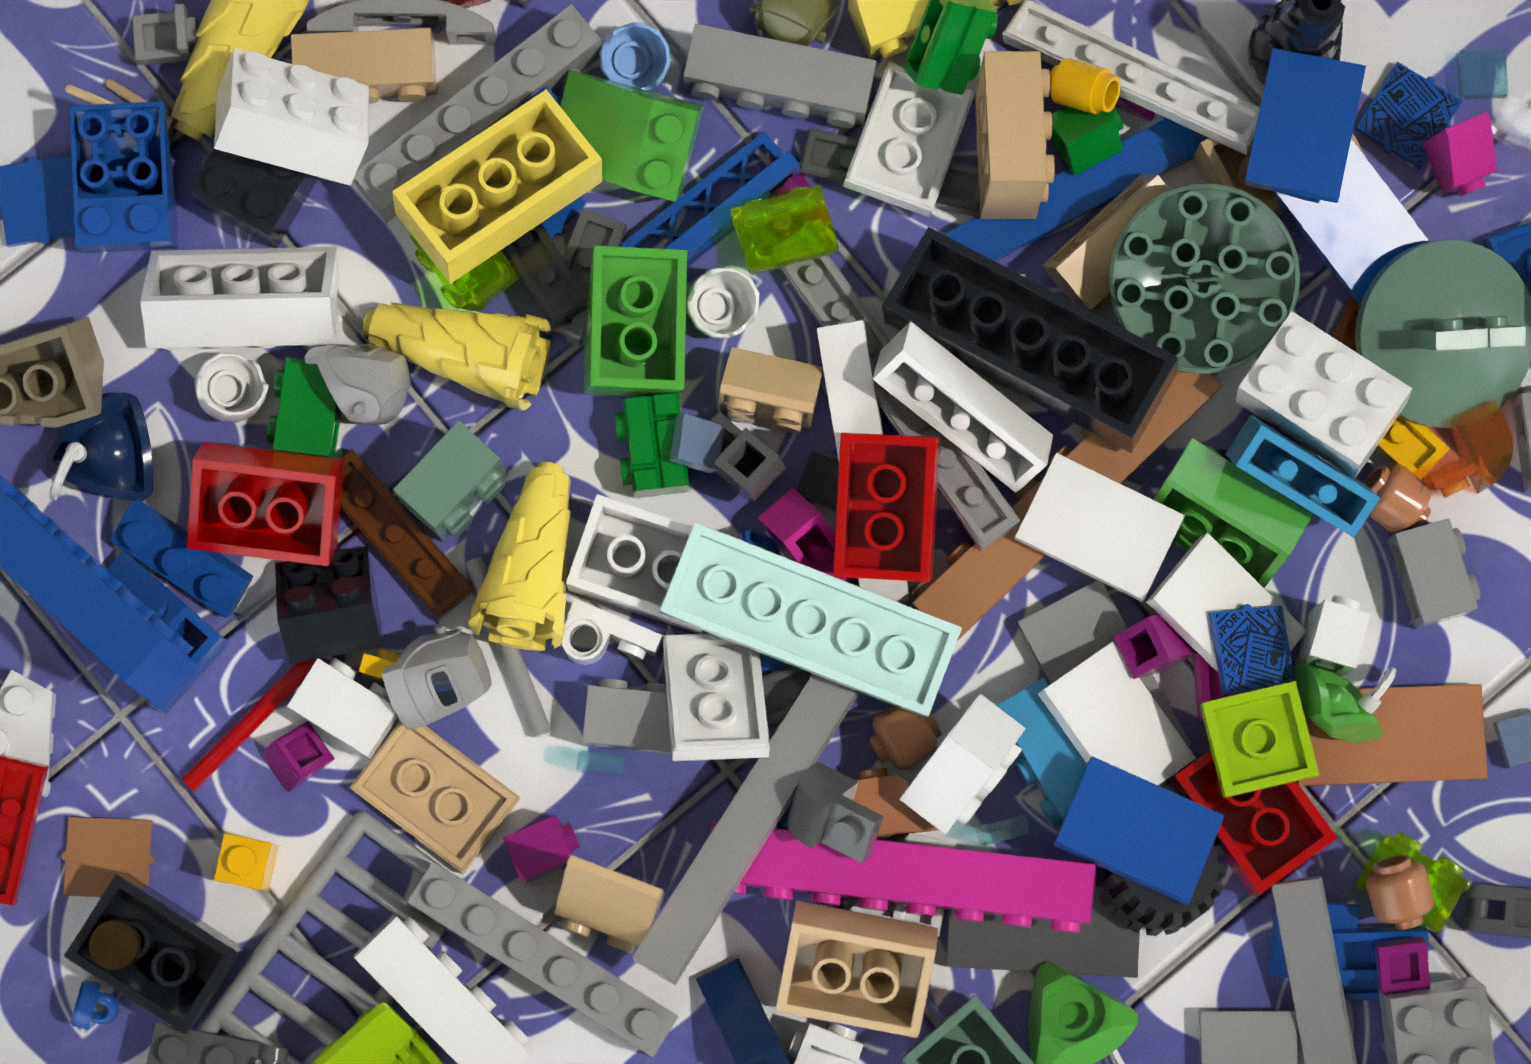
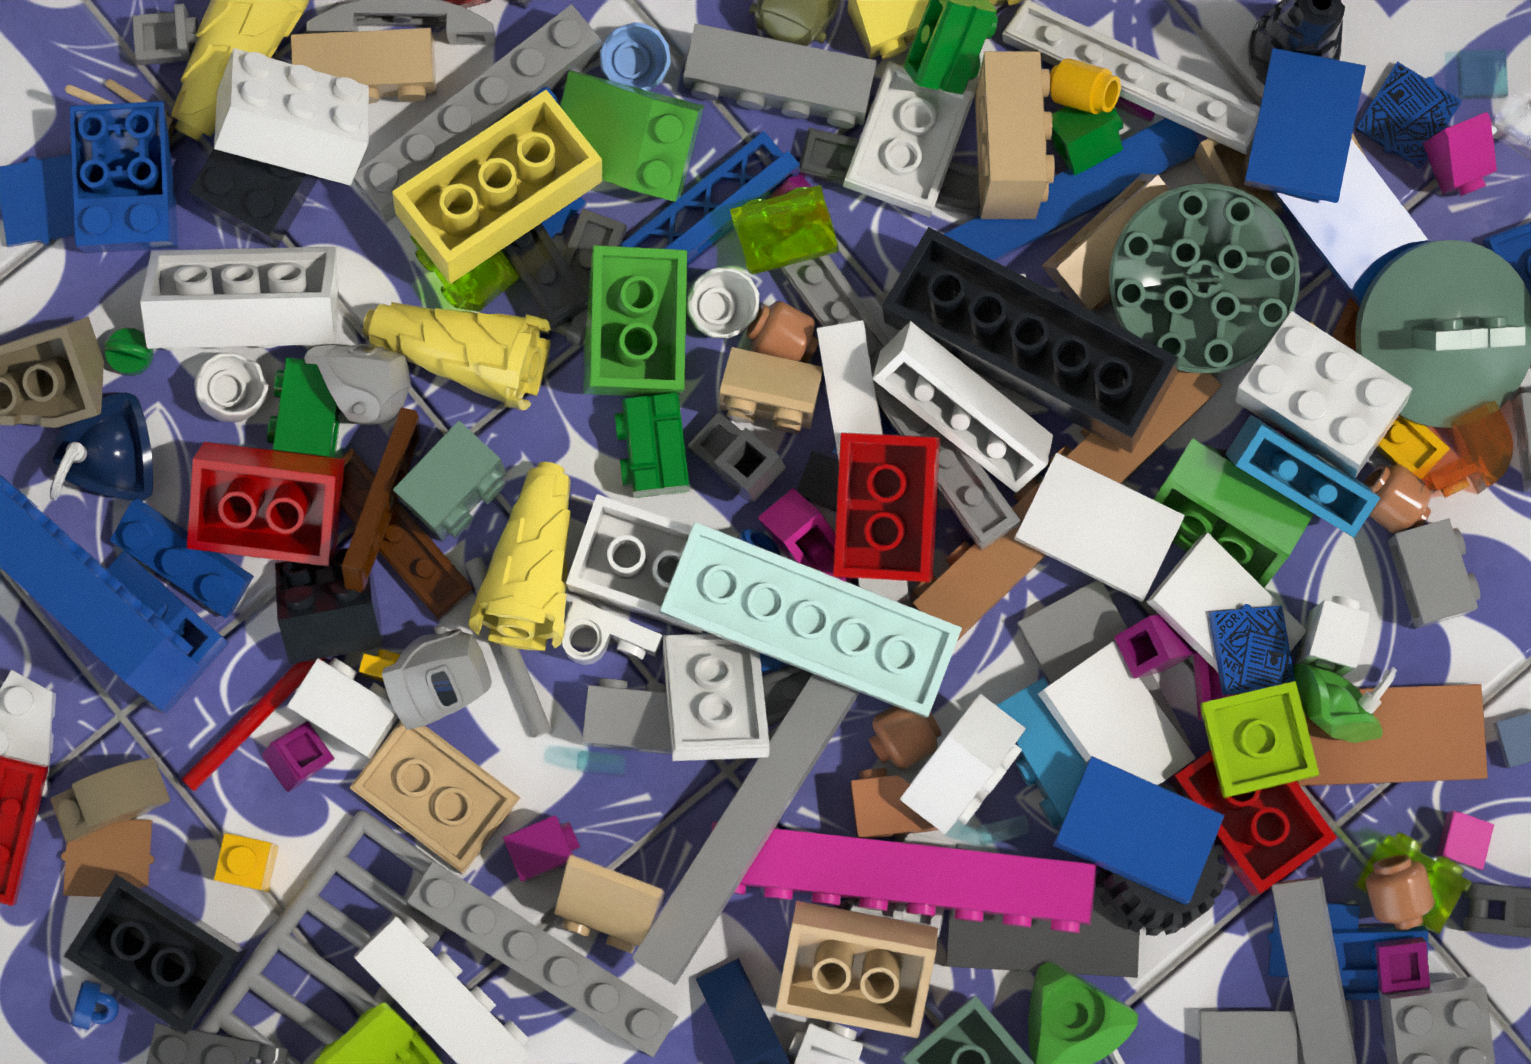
(109, 798): none -> dark tan brick
(115, 944): dark brown tile -> none
(128, 352): none -> green tile
(381, 500): none -> reddish brown tile
(696, 443): sand blue tile -> none
(783, 333): none -> nougat head
(827, 814): dark grey brick -> none
(1465, 840): none -> dark pink slope

